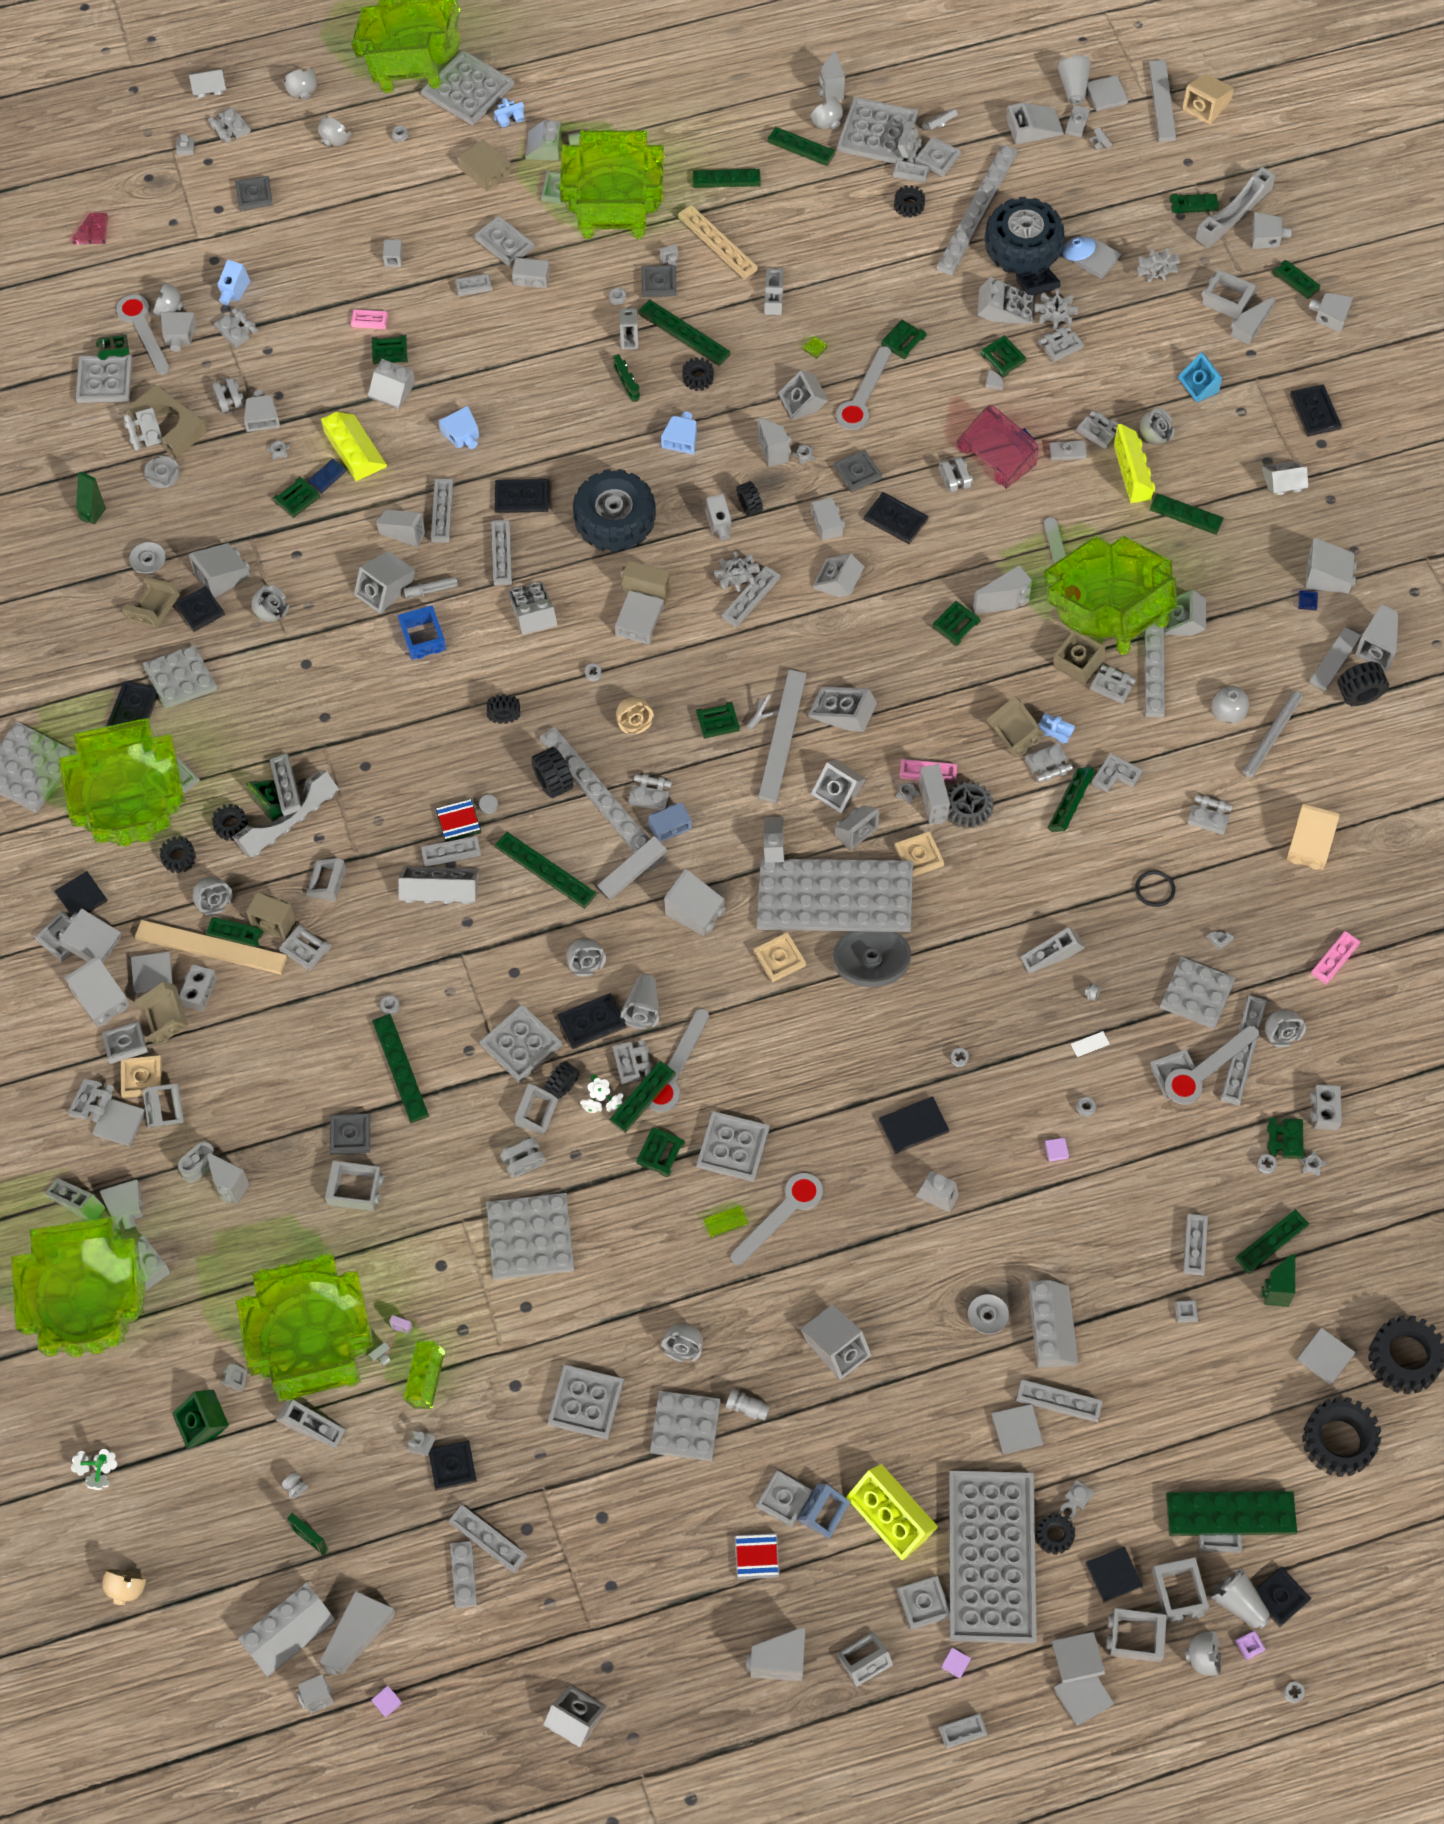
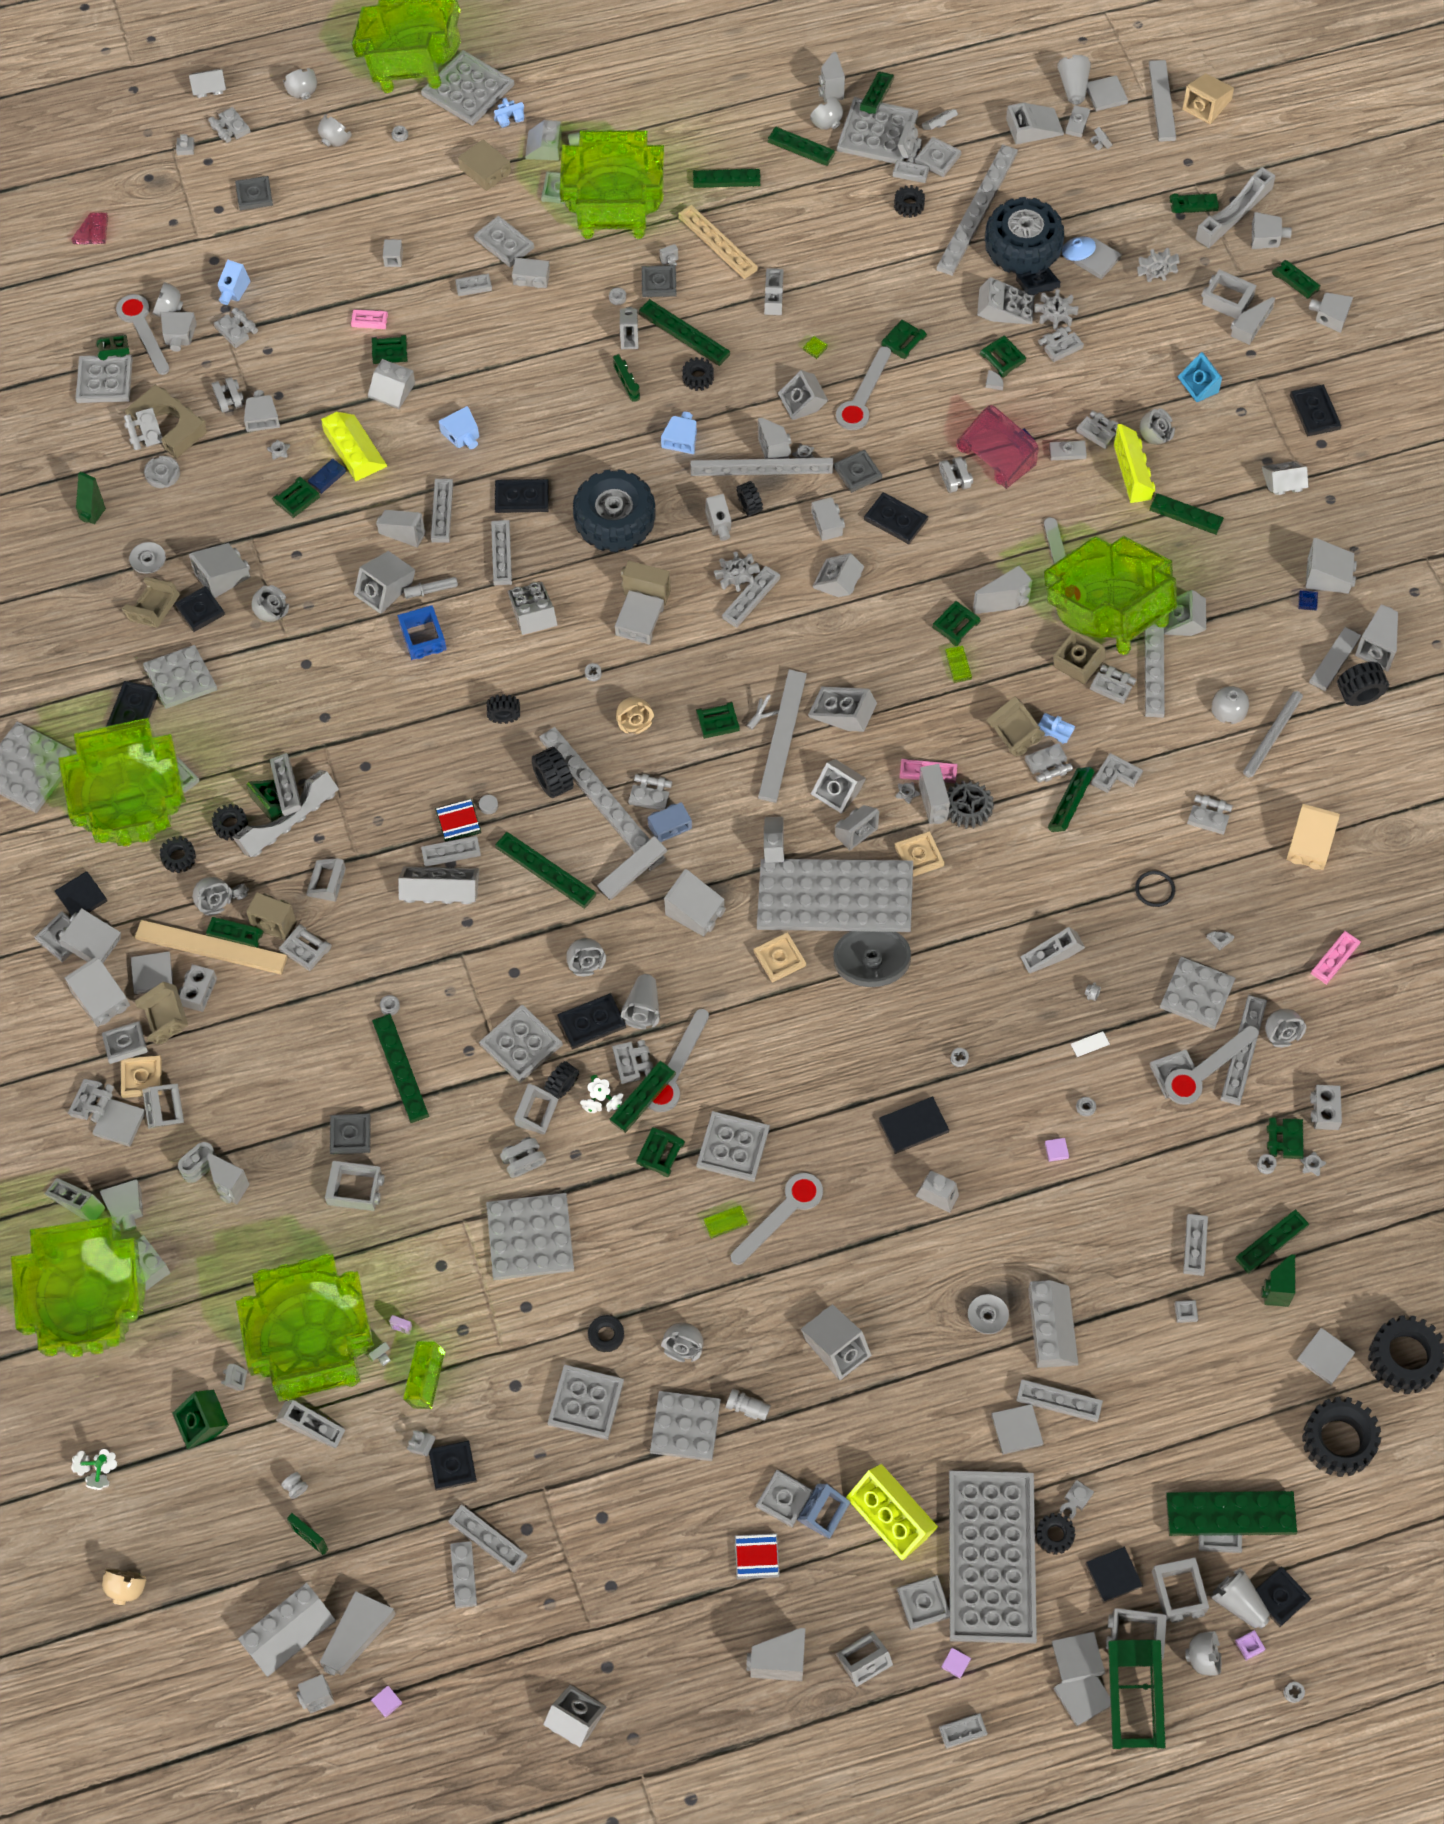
(240, 891): none -> light grey plate
(606, 1321): none -> black tyre
(762, 466): none -> light grey tile
(876, 92): none -> dark green plate
(958, 664): none -> clear neon green tile
(1137, 1654): none -> dark green piece

